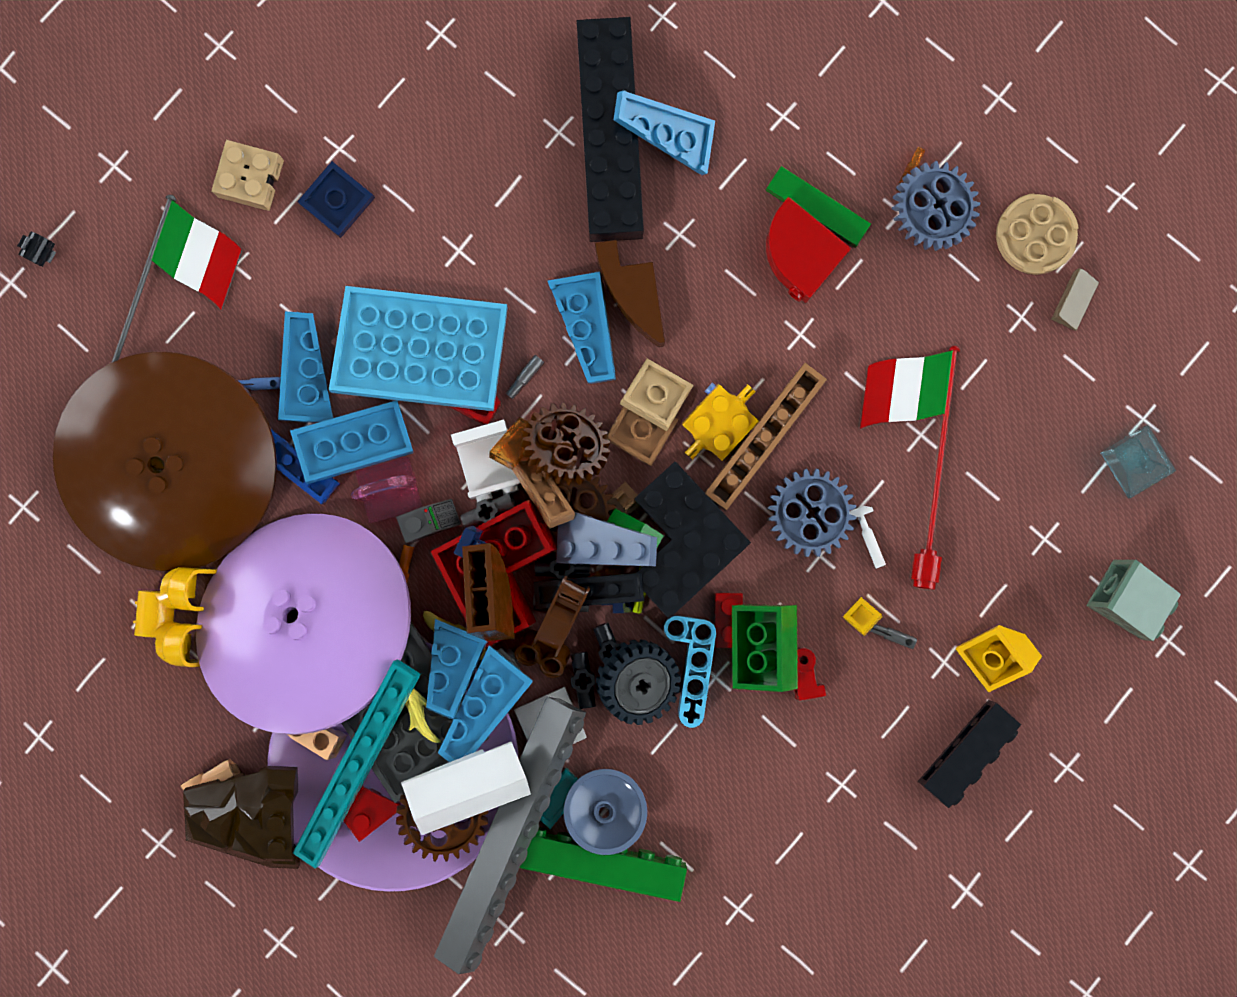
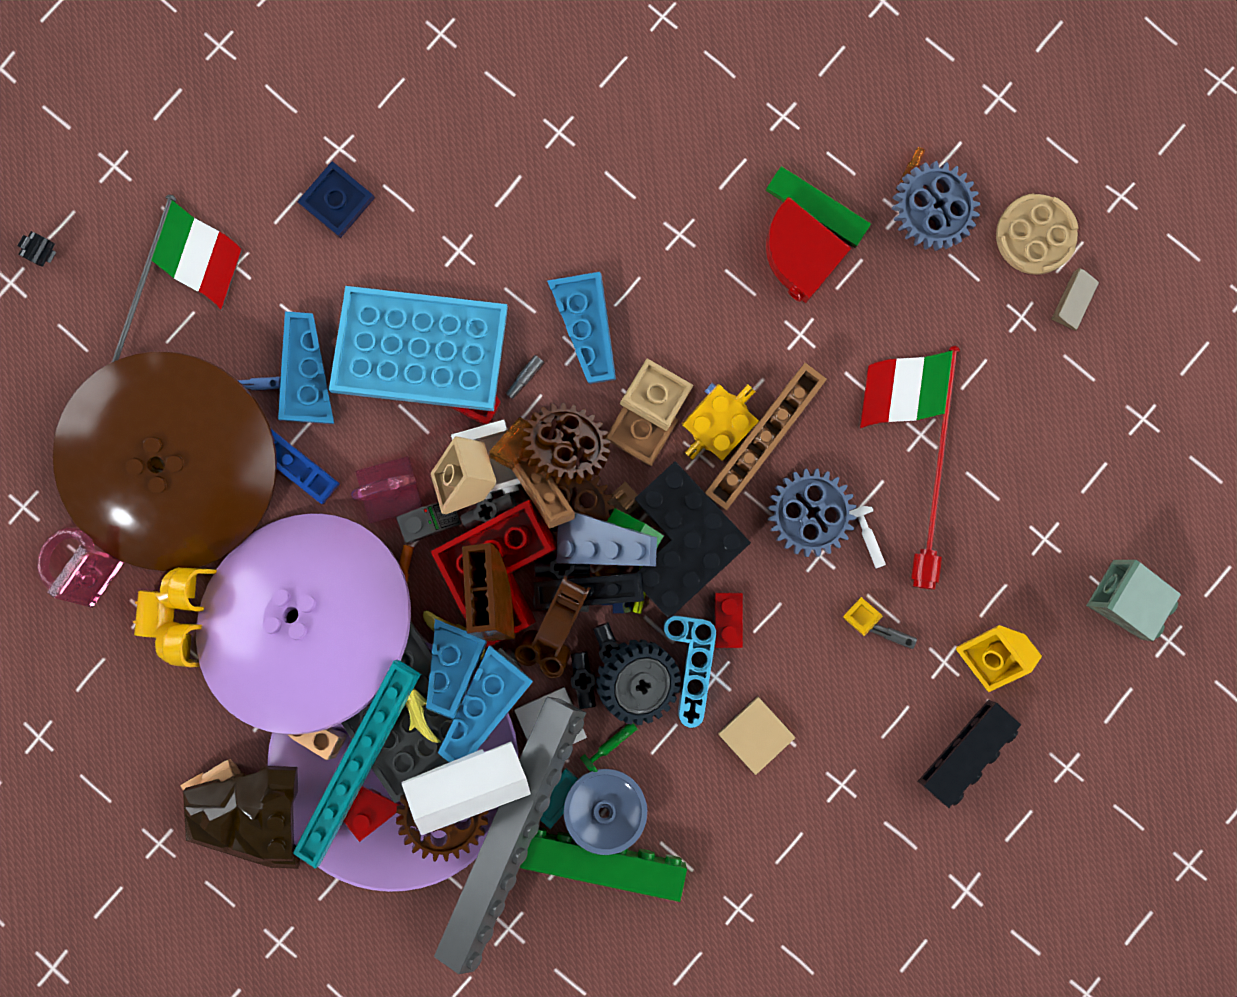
(85, 573): none -> clear pink tile
(247, 175): tan piece -> none
(351, 442): dark azure plate -> none
(462, 475): none -> tan slope
(469, 537): dark blue tile -> none
(609, 148): black brick -> none
(609, 745): none -> green piece
(633, 291): reddish brown slope -> none
(670, 129): dark azure wing -> none
(756, 735): none -> tan tile
(764, 647): green brick -> none
(806, 677): red leg -> none
(1138, 461): clear light blue slope -> none

